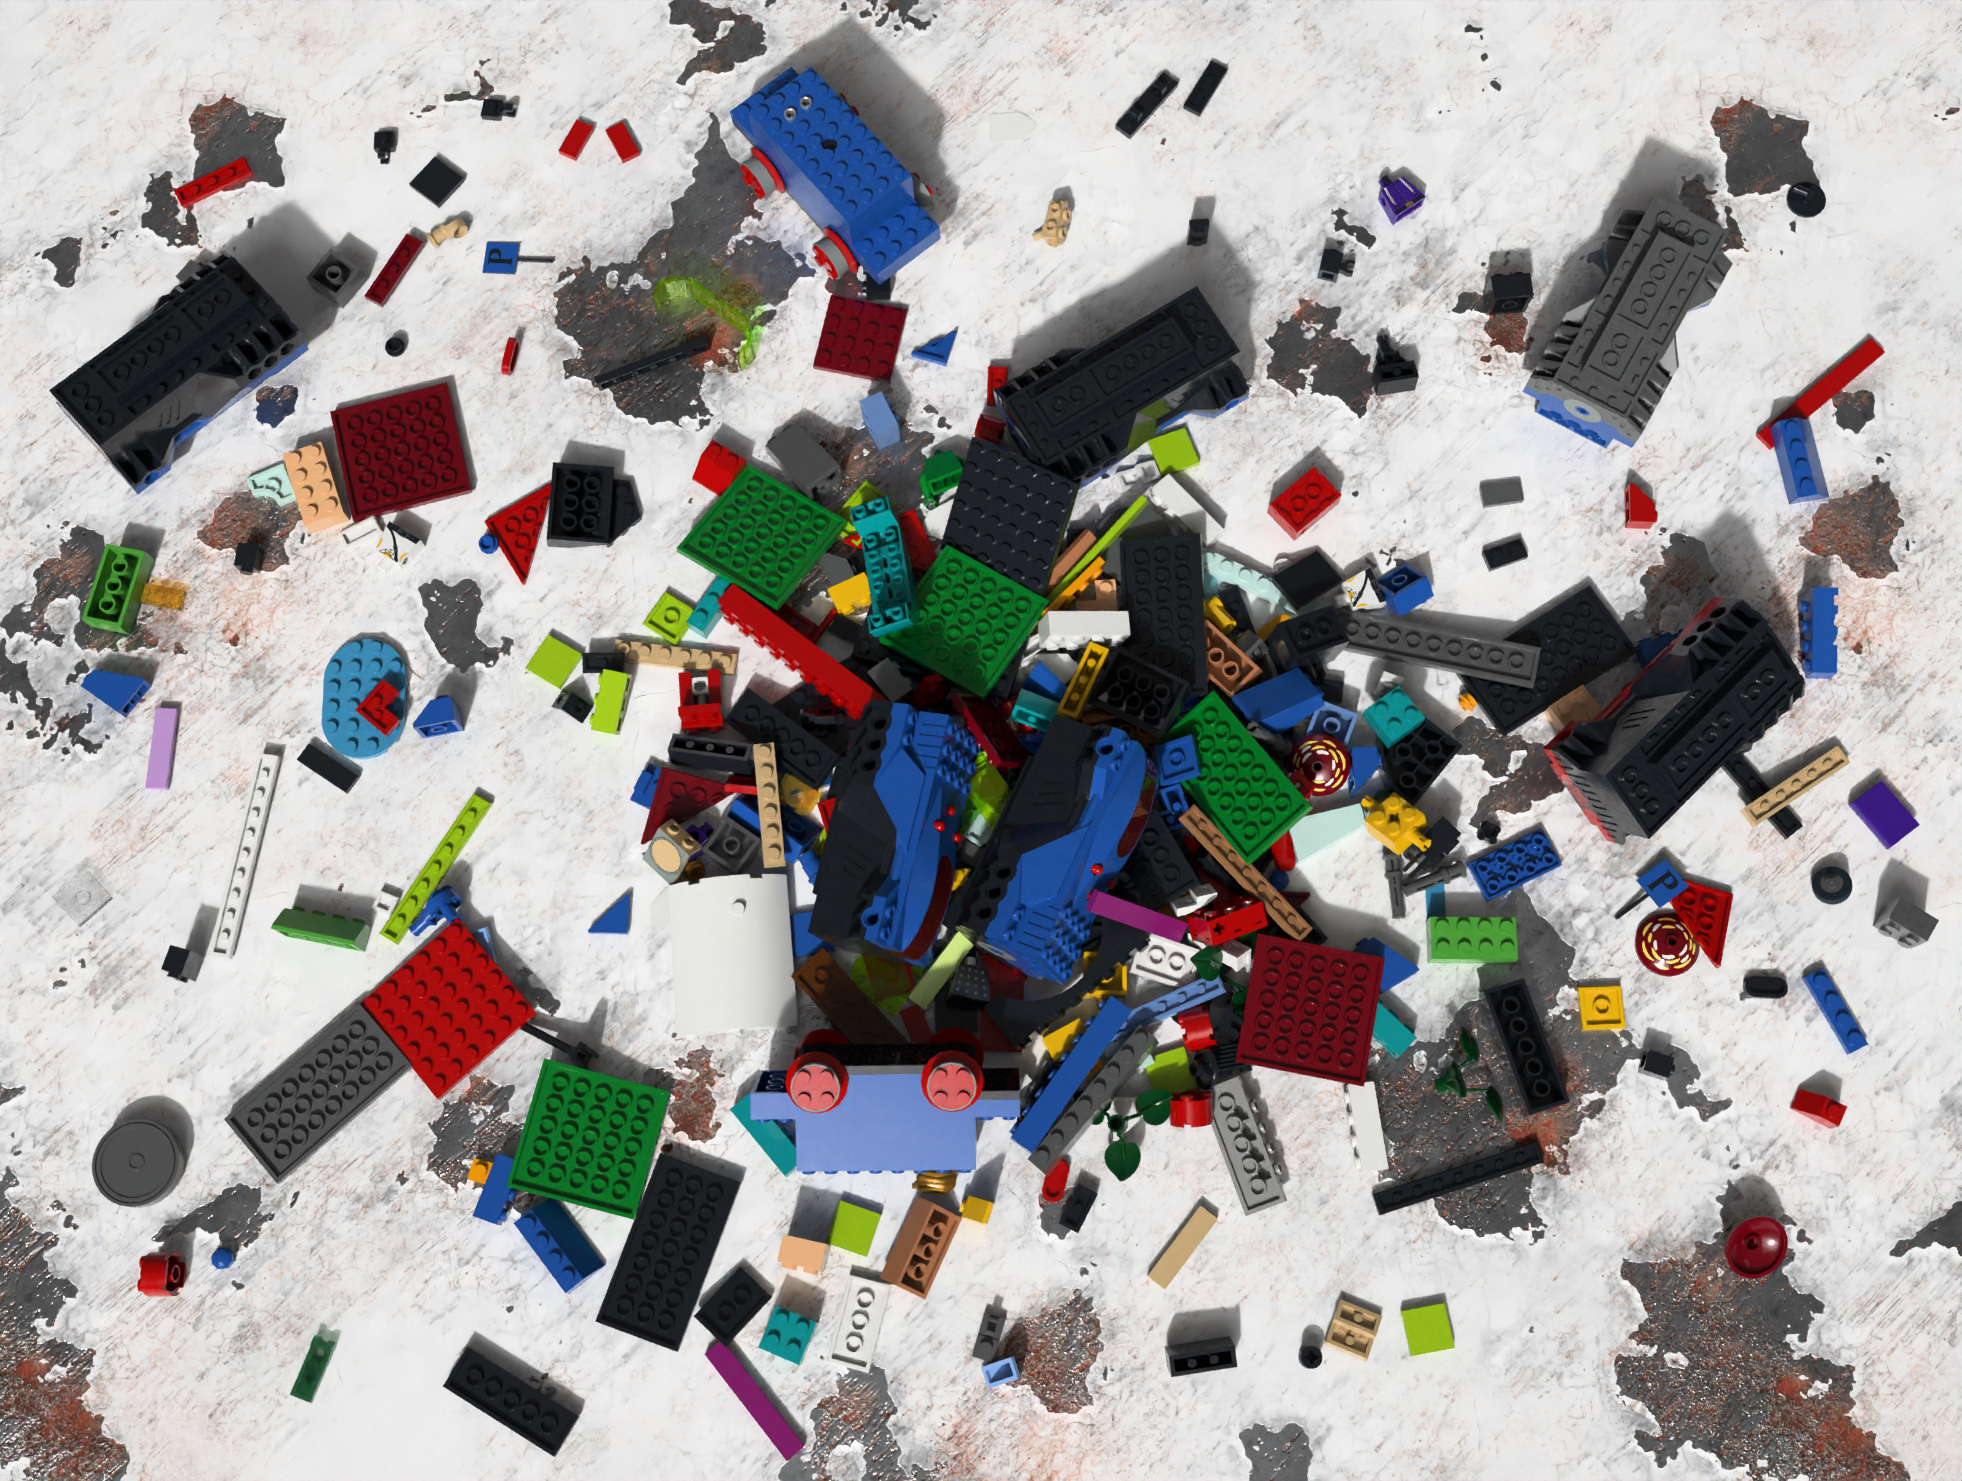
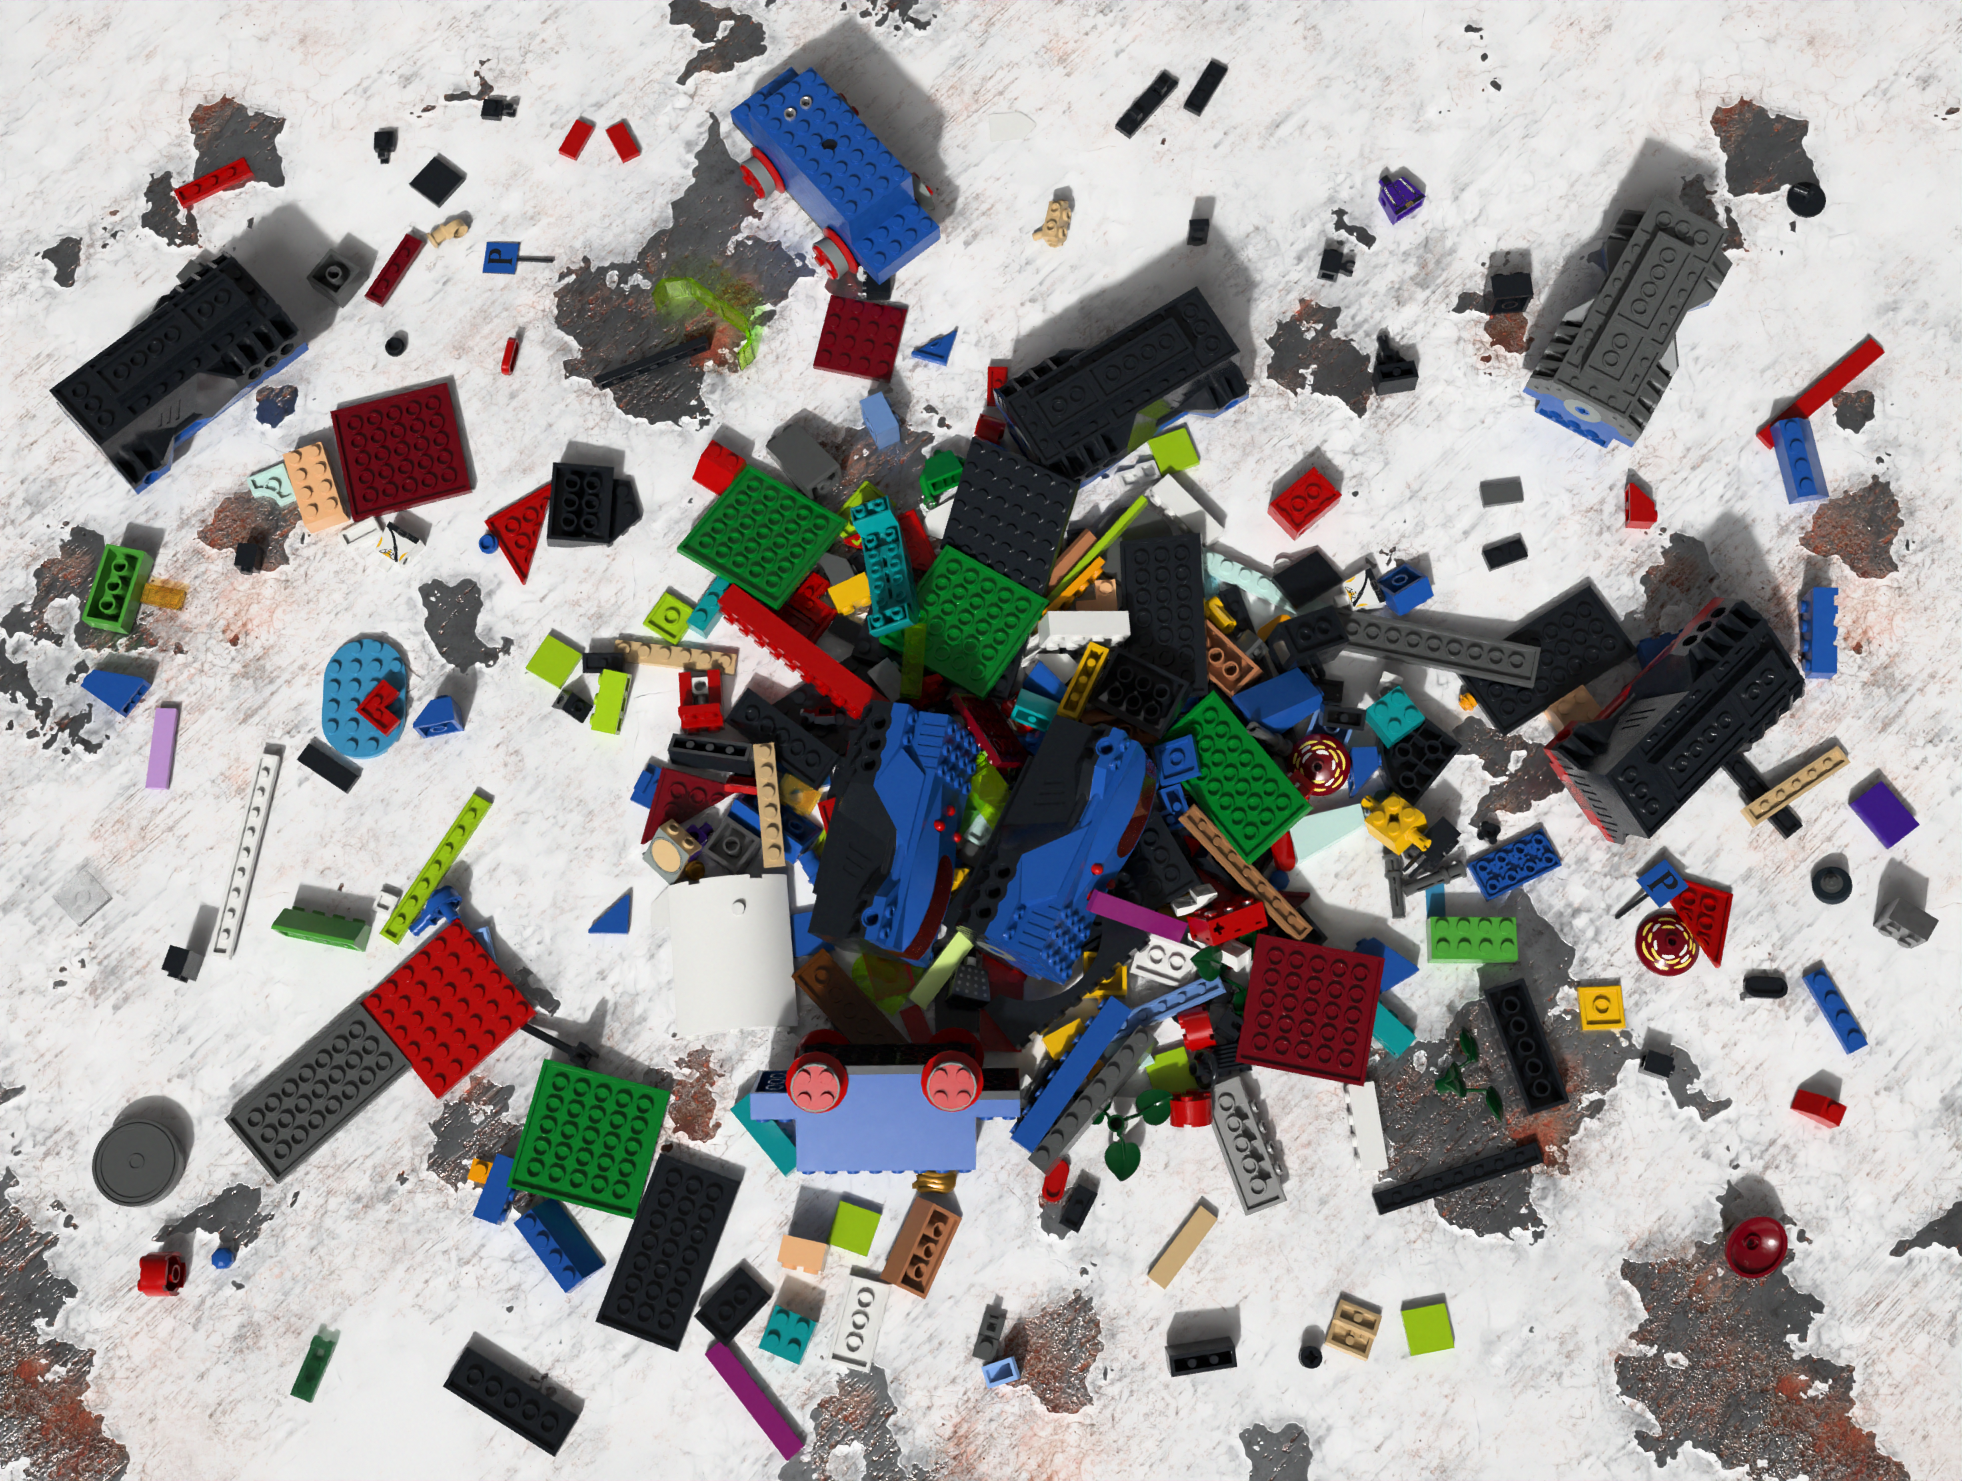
(807, 599): none -> red plate
(913, 661): none -> clear neon green tile
(976, 1210): yellow slope -> none
(1342, 717): none -> black brick

